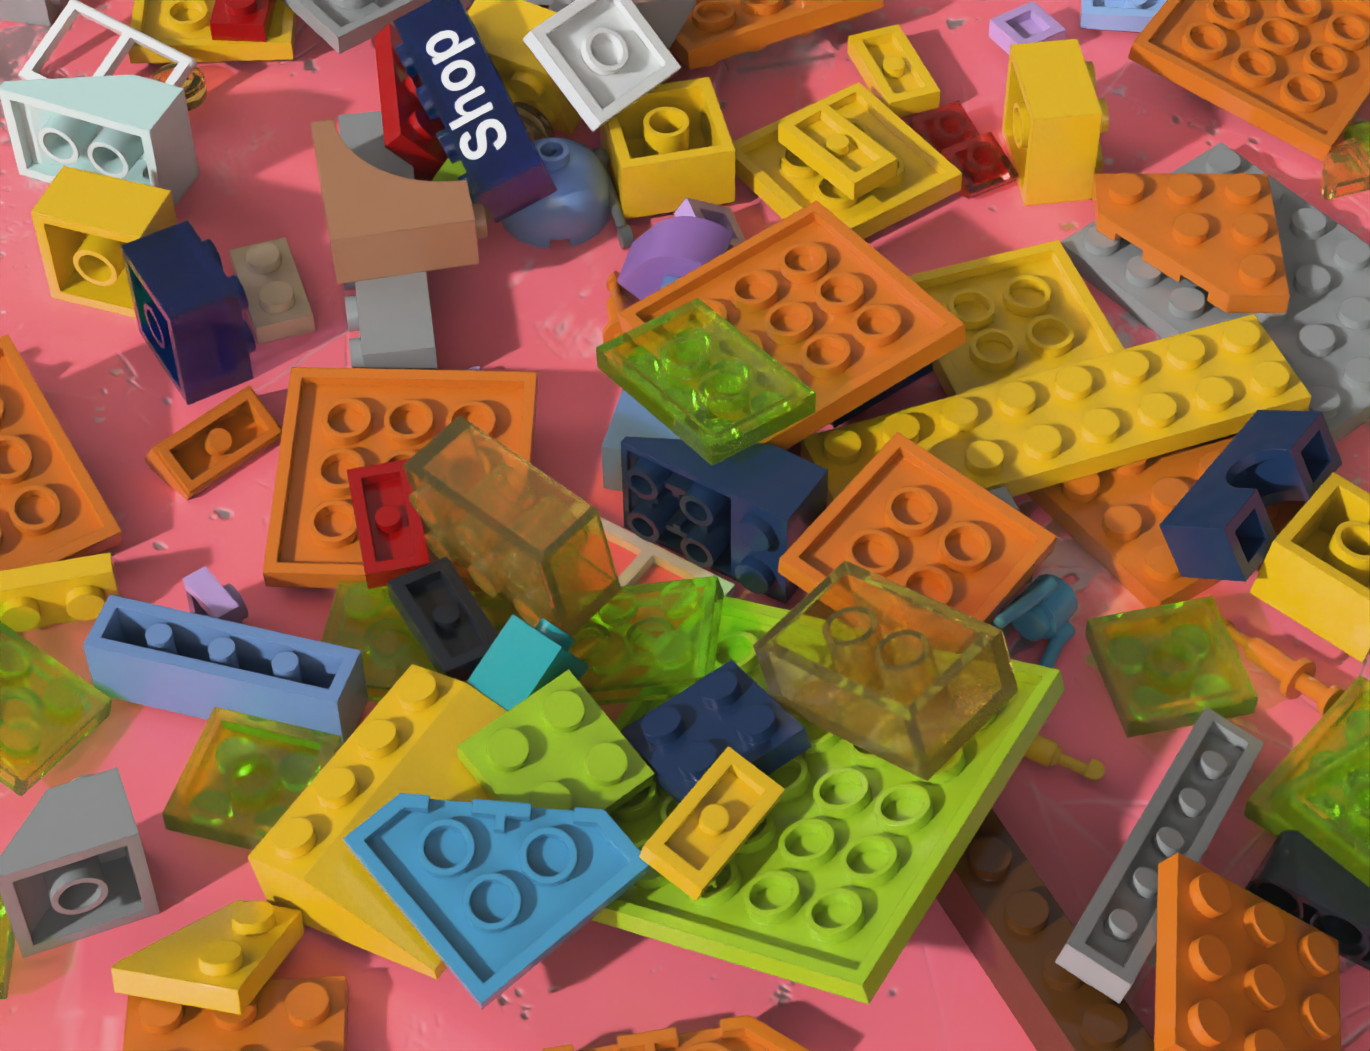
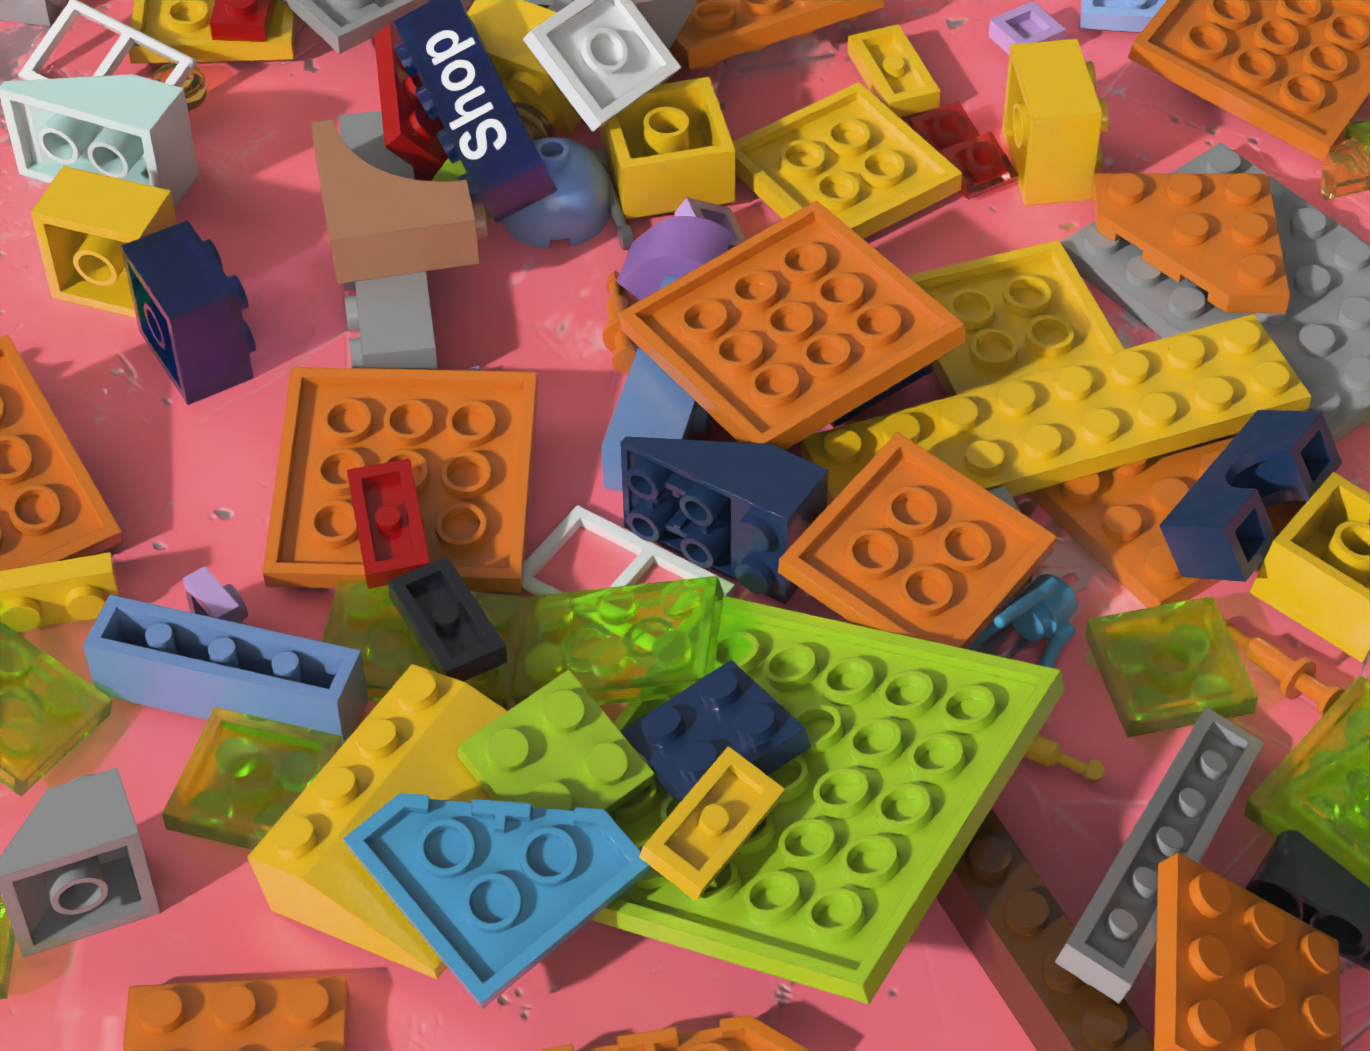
(214, 443): orange slope -> none
(214, 960): yellow wing -> none
(273, 290): tan plate -> none
(512, 527): clear yellow brick -> none
(524, 661): teal brick -> none
(705, 380): clear neon green plate -> none
(837, 150): yellow plate -> none
(887, 669): clear yellow brick -> none

